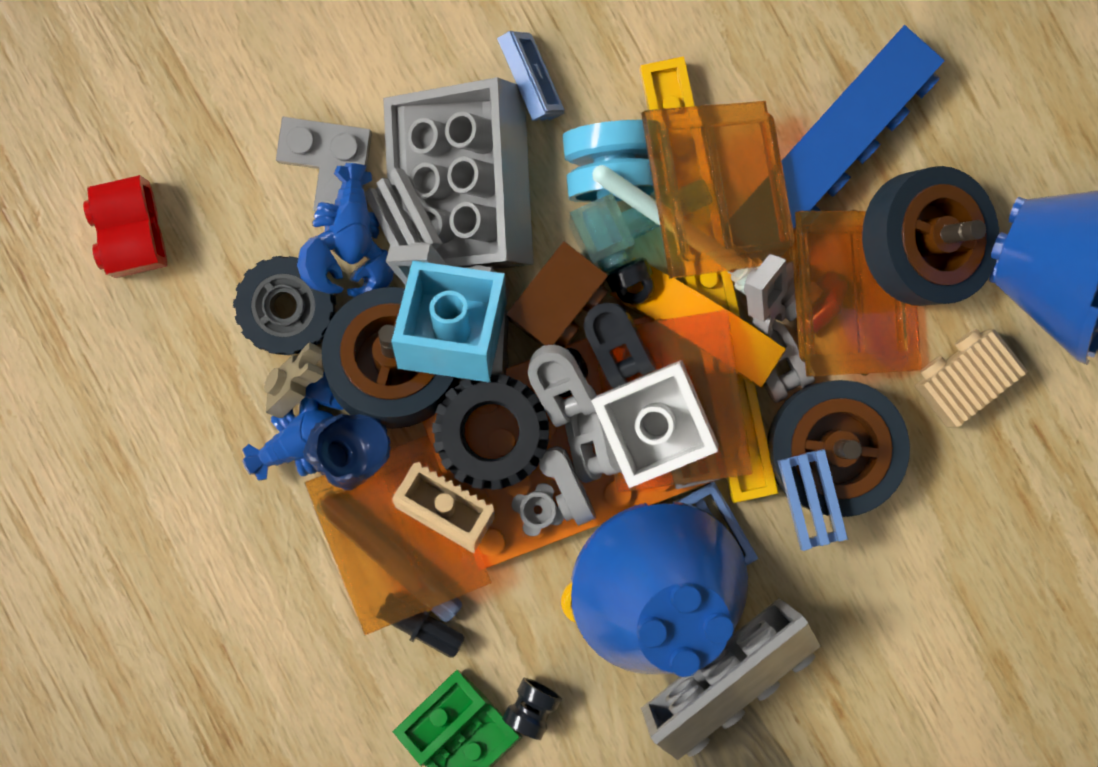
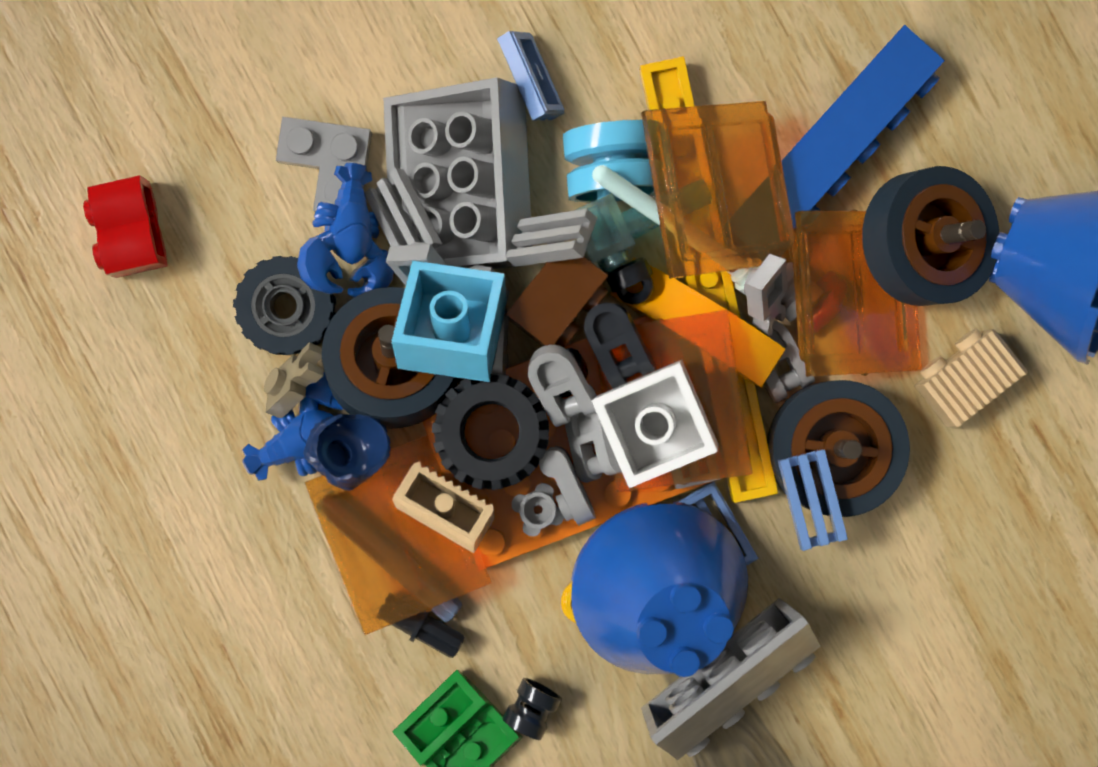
(552, 230): none -> light grey tile

